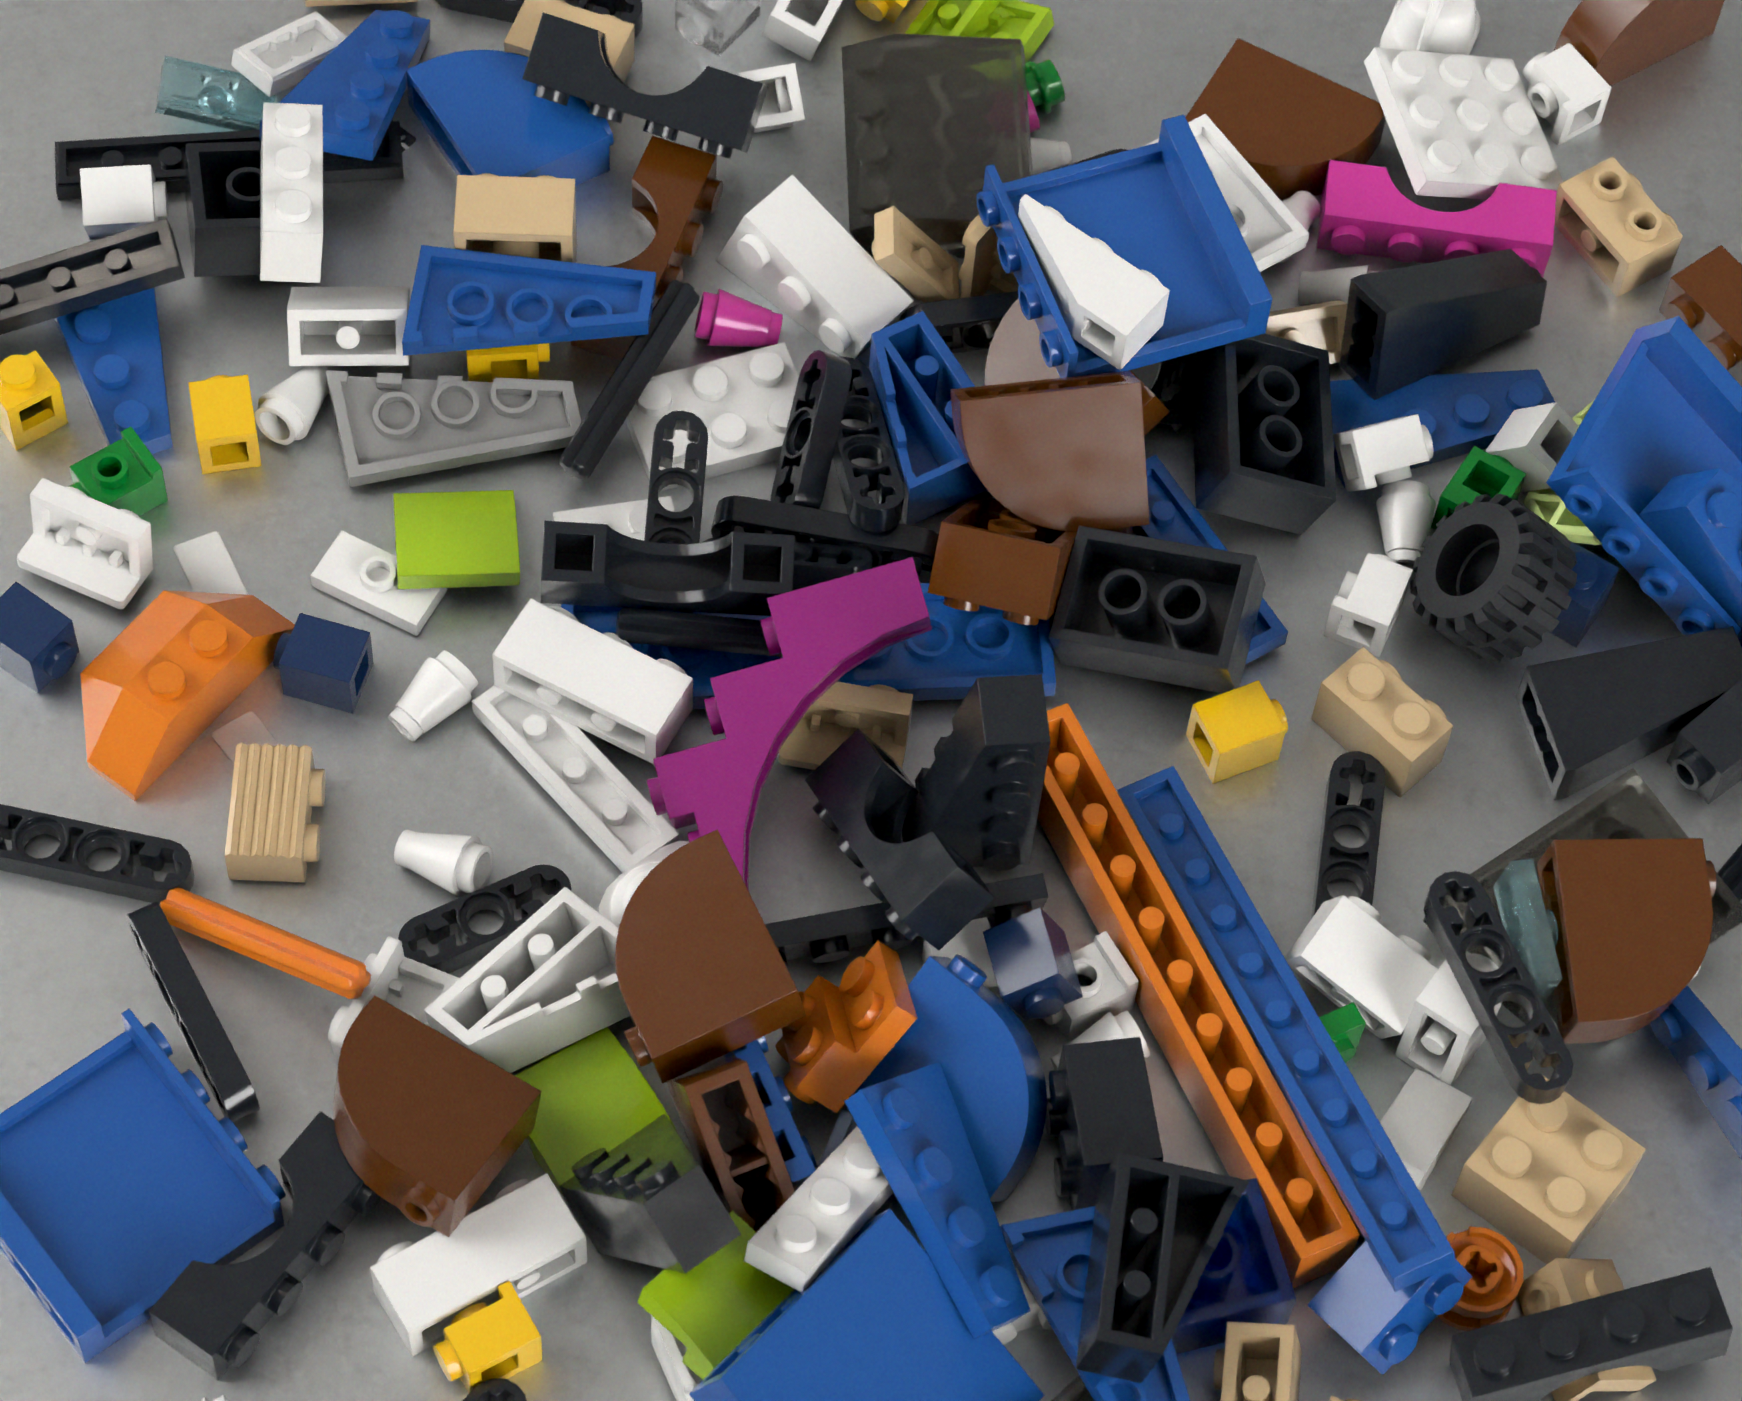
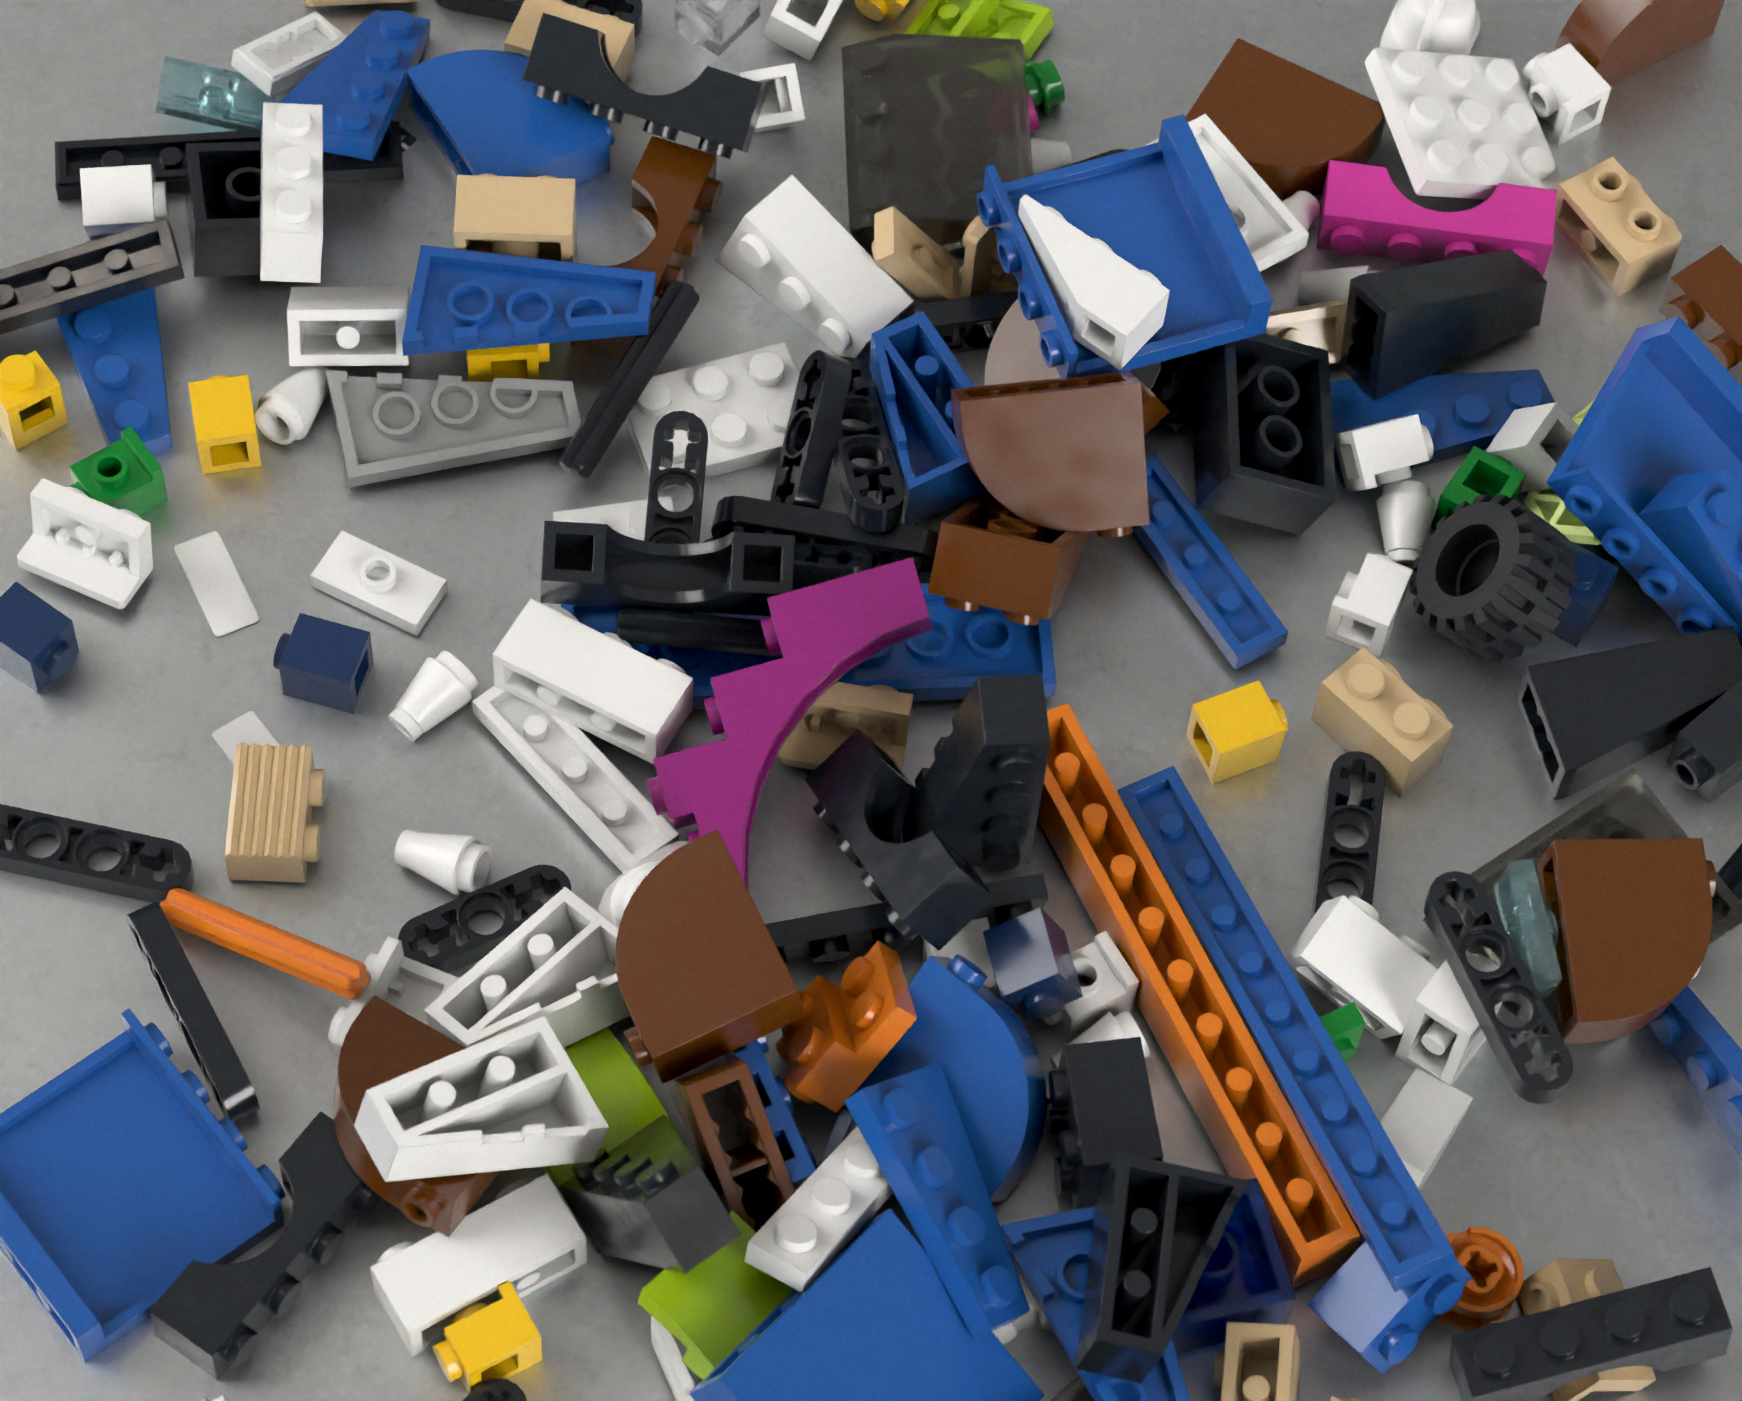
(172, 680): orange wedge -> none
(456, 539): lime slope -> none
(484, 1110): none -> white wedge
(733, 321): dark pink cone -> none
(1157, 610): black brick -> none
(1548, 1174): tan brick -> none

